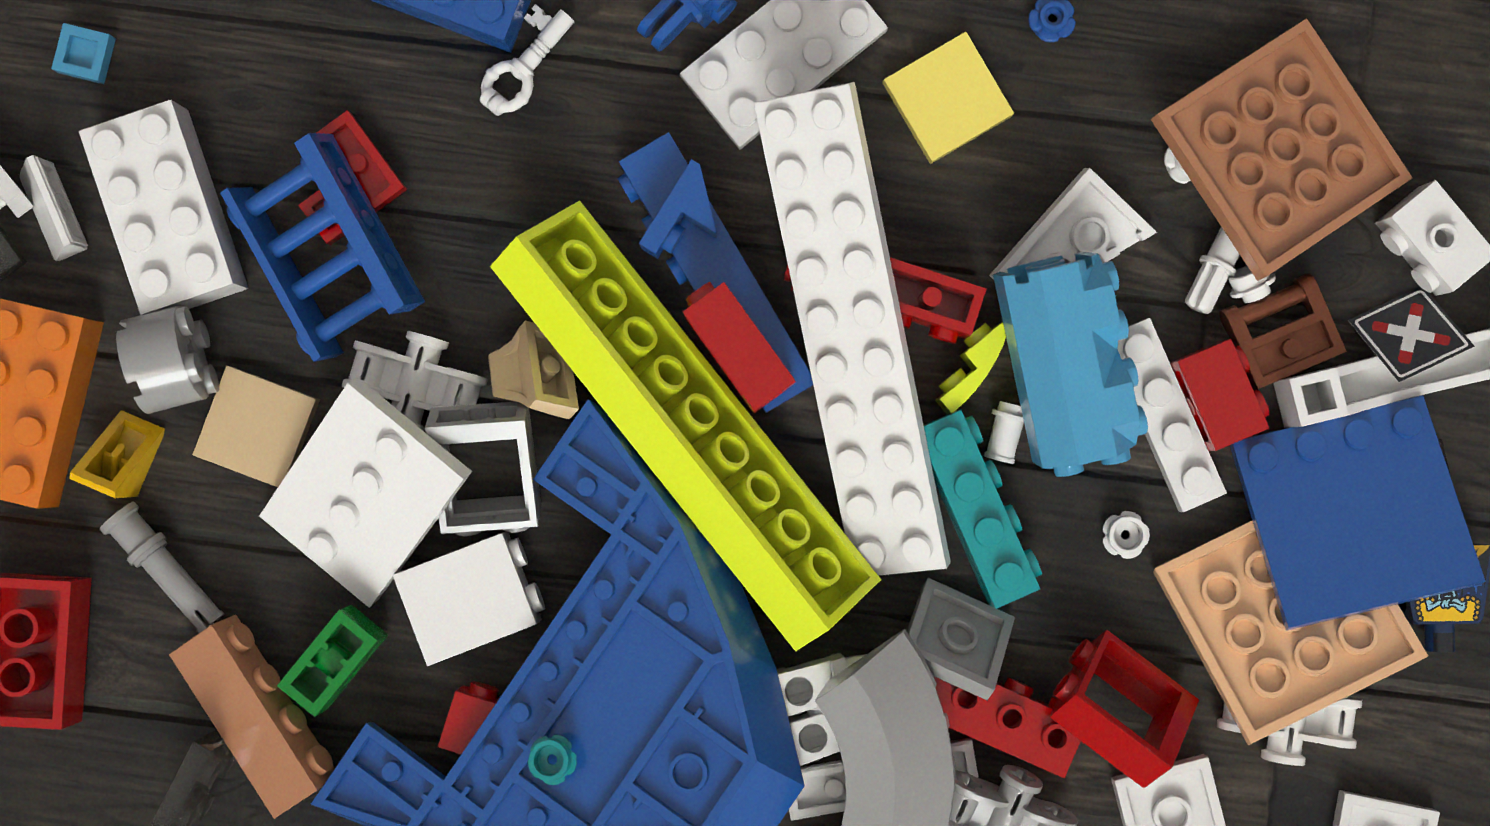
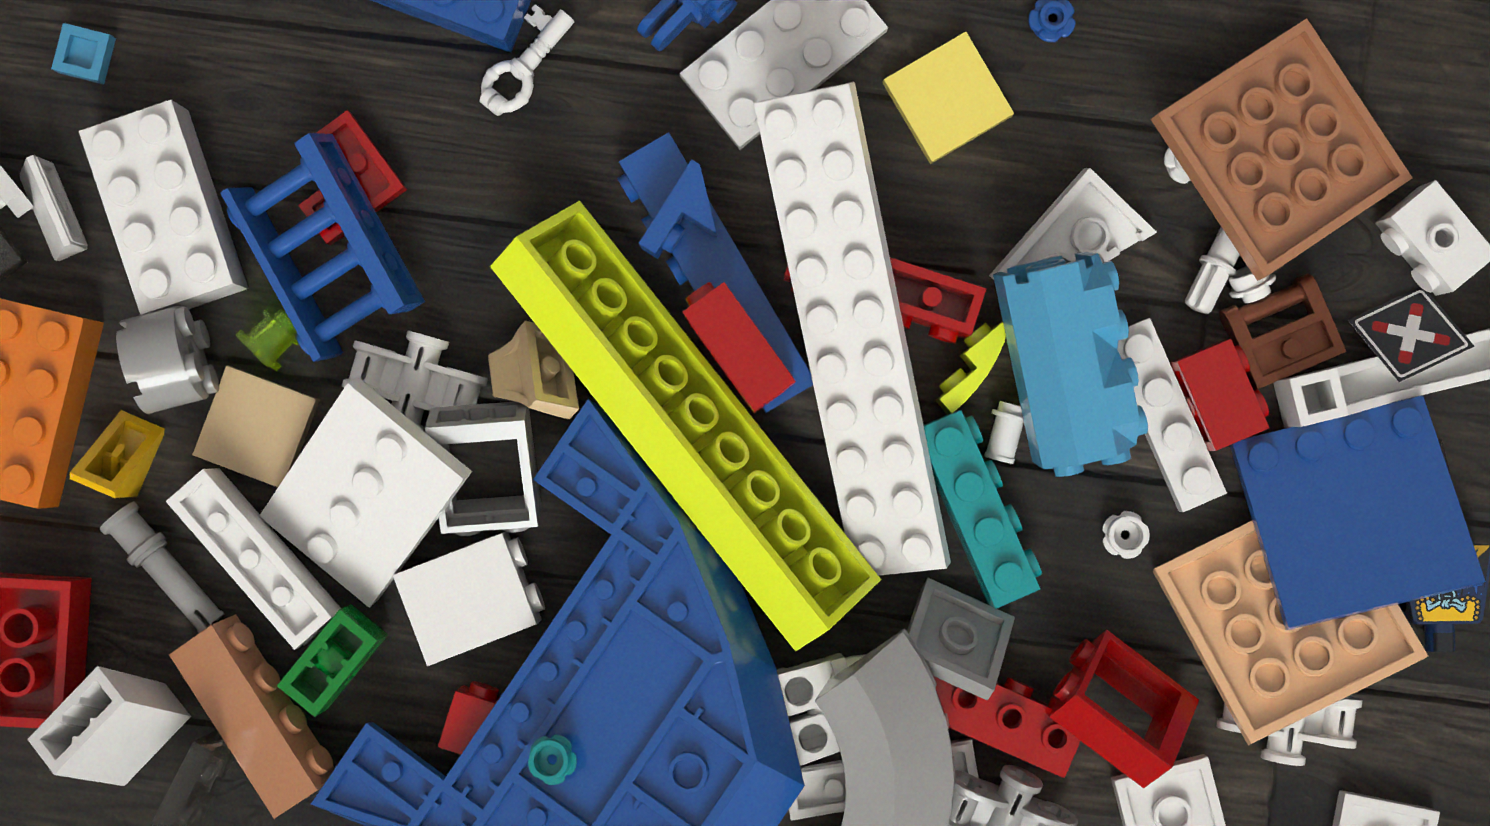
(109, 727): none -> white brick
(254, 556): none -> white brick
(270, 337): none -> clear neon green brick

